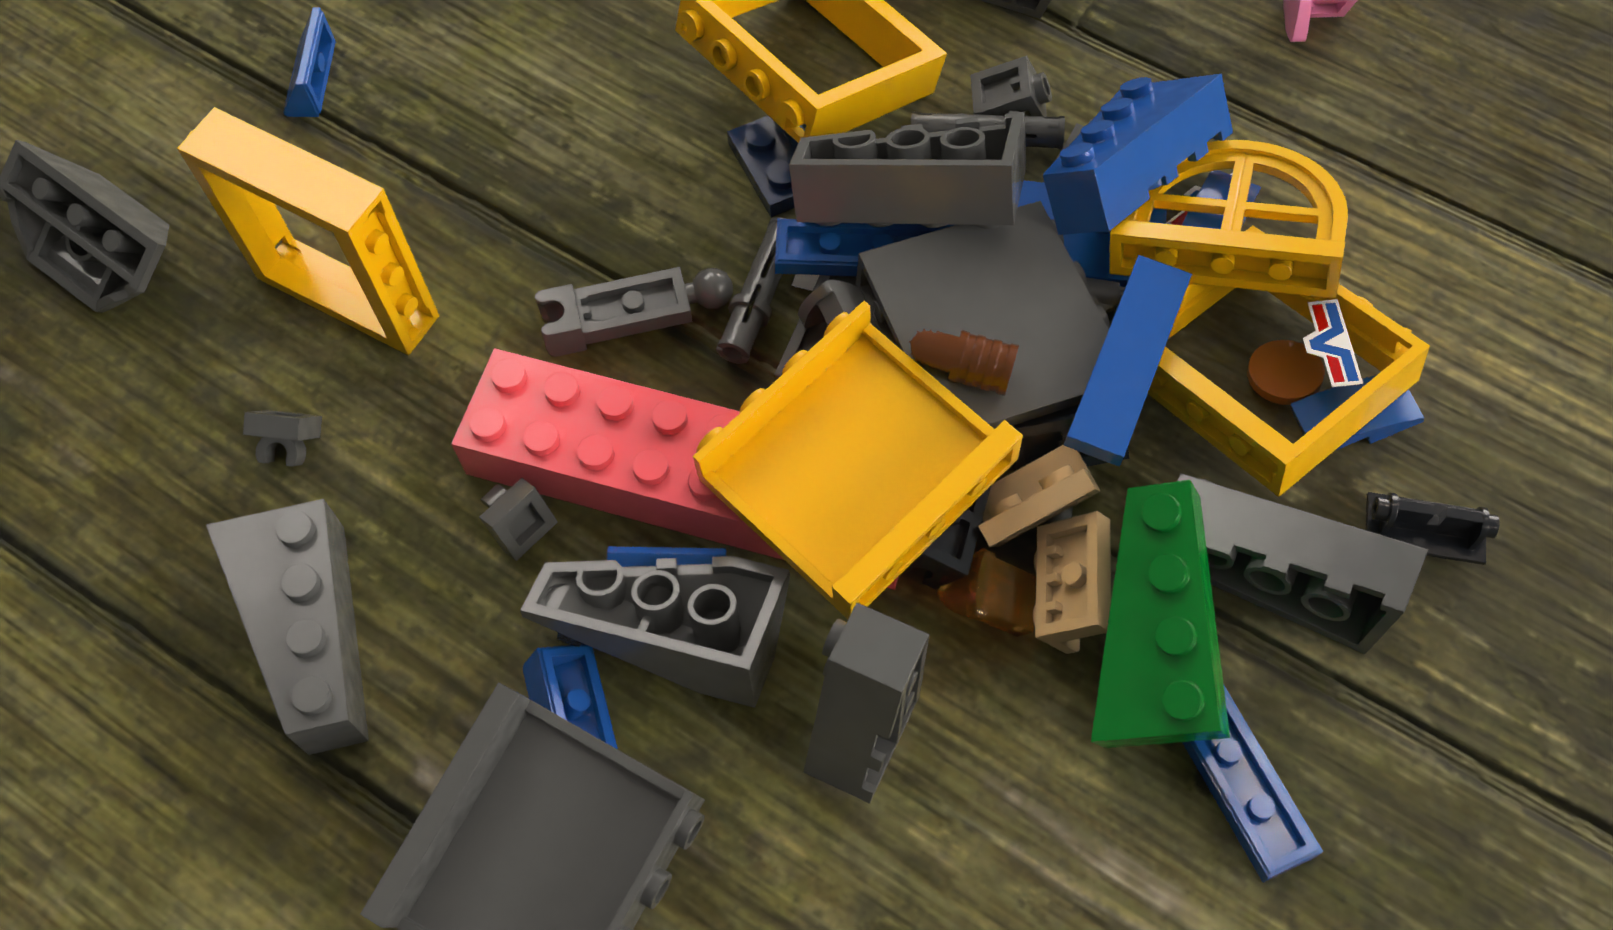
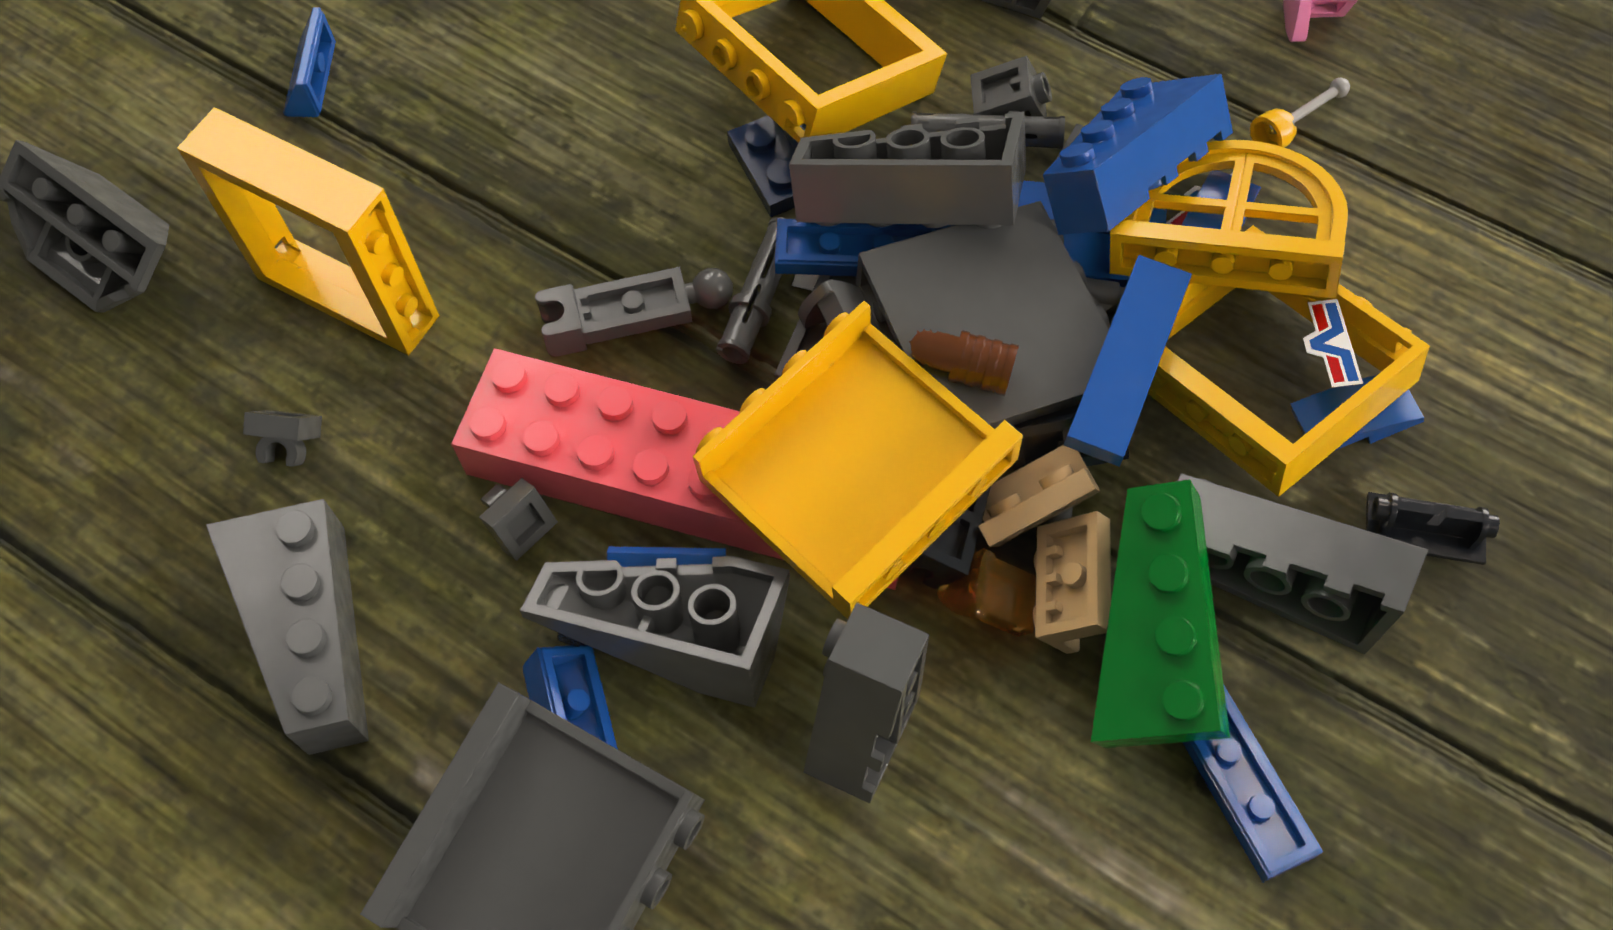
(1283, 121): none -> yellow hinge
(1285, 372): dark orange piece -> none

